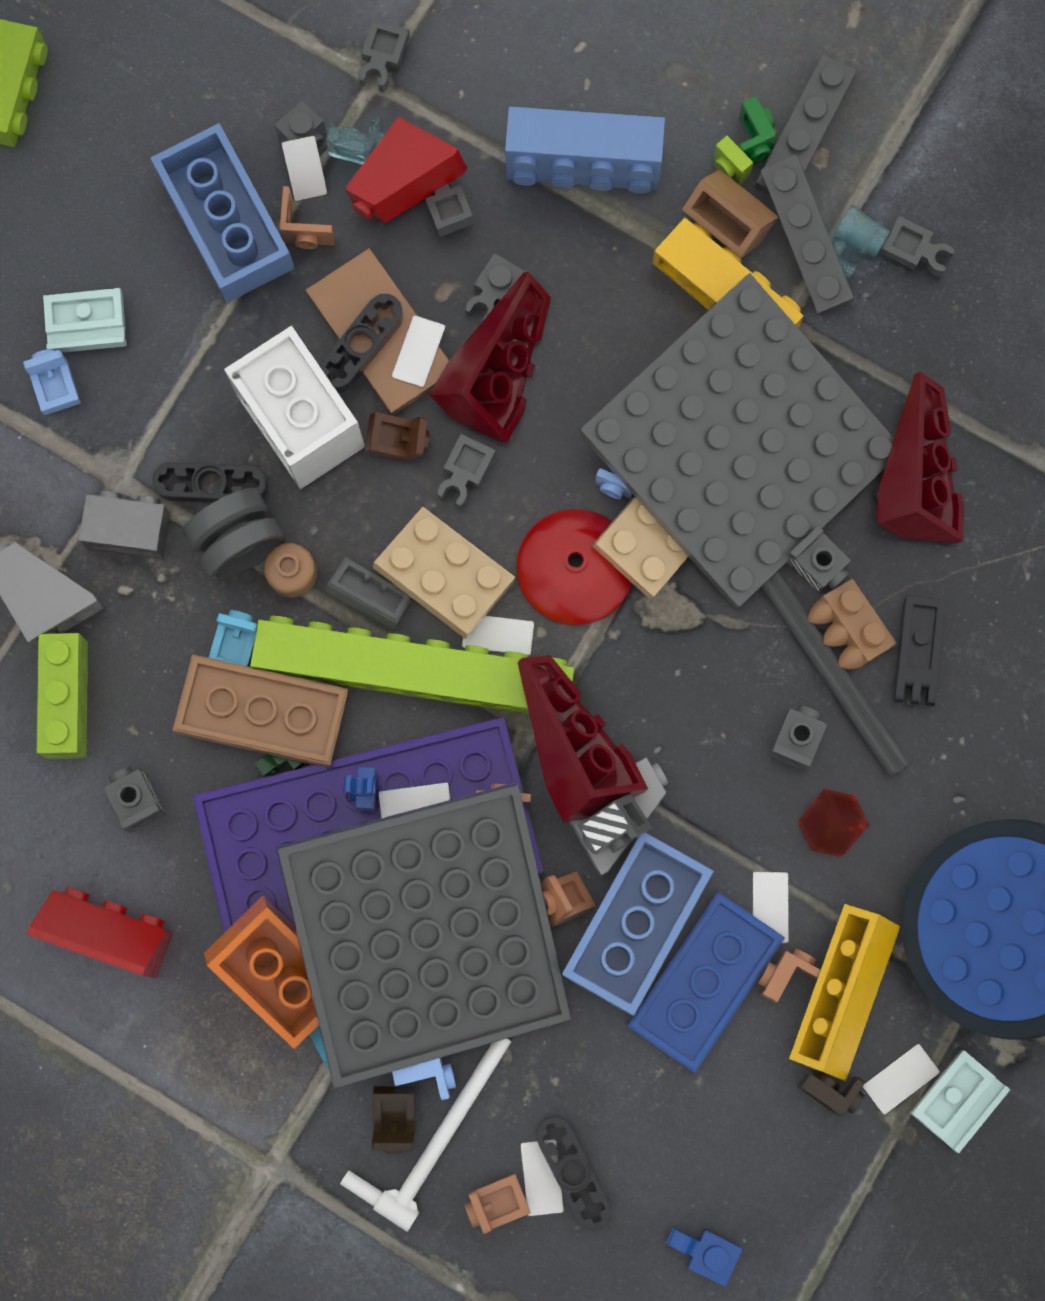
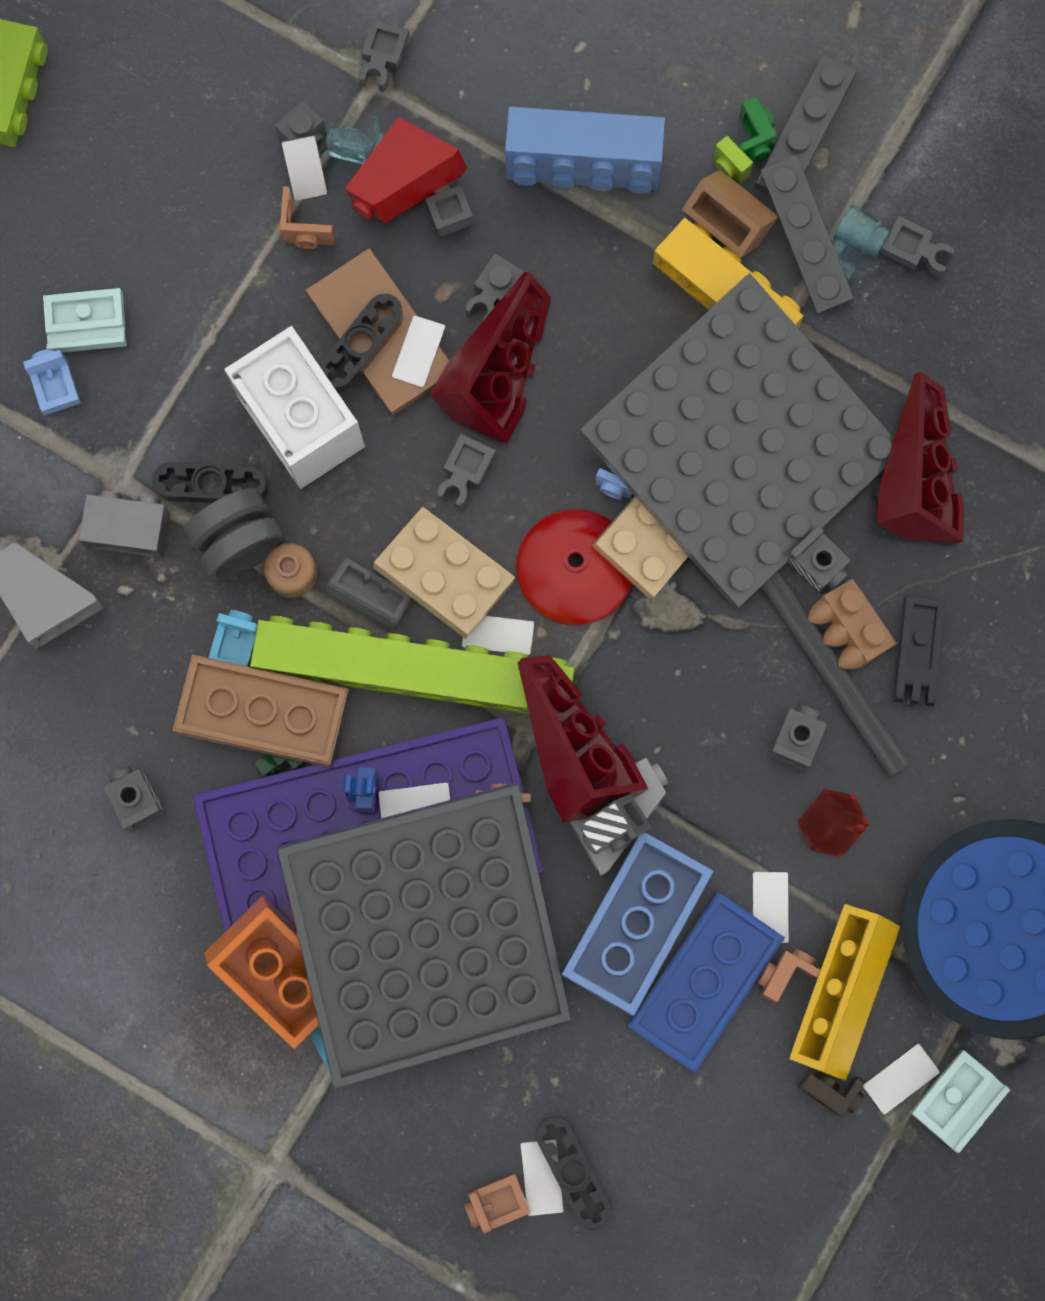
(62, 696): lime brick -> none
(102, 932): red slope -> none
(223, 213): medium blue brick -> none
(393, 1119): dark brown bracket -> none
(396, 437): reddish brown bracket -> none
(399, 1205): white bar -> none
(428, 1069): light blue bracket -> none
(565, 898): nougat bracket -> none
(709, 1255): blue plate -> none

